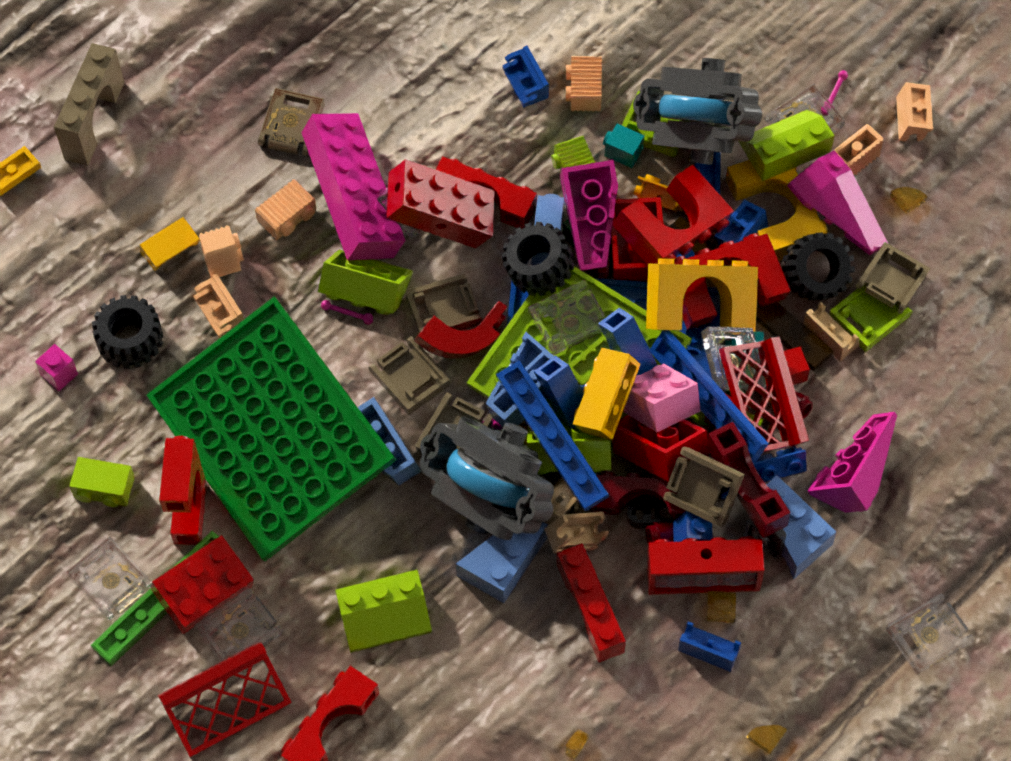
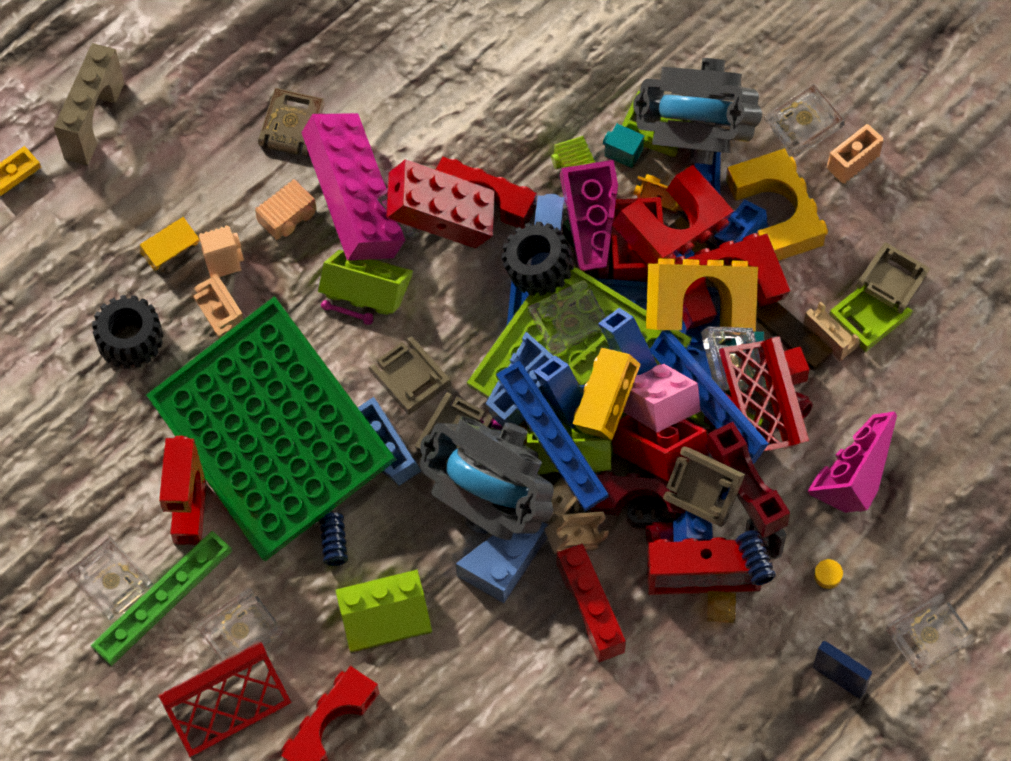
(56, 367): dark pink brick -> none
(102, 482): lime brick -> none
(201, 584): red brick -> none
(333, 539): none -> dark blue piece
(447, 302): dark tan container -> none
(455, 344): red arch -> none
(526, 77): blue hinge -> none
(576, 743): clear yellow tile -> none
(586, 83): light nougat brick -> none
(709, 647): blue hinge -> none
(755, 557): none -> dark blue piece
(767, 736): clear yellow tile -> none
(787, 463): blue hinge -> none
(788, 144): lime slope -> none
(806, 531): medium blue wedge -> none
(828, 574): none -> yellow tile
(835, 193): dark pink wedge -> none
(838, 261): black tyre -> none
(842, 669): none -> dark blue tile
(843, 75): dark pink hinge -> none
(908, 198): clear yellow tile -> none
(914, 111): light nougat hinge -> none

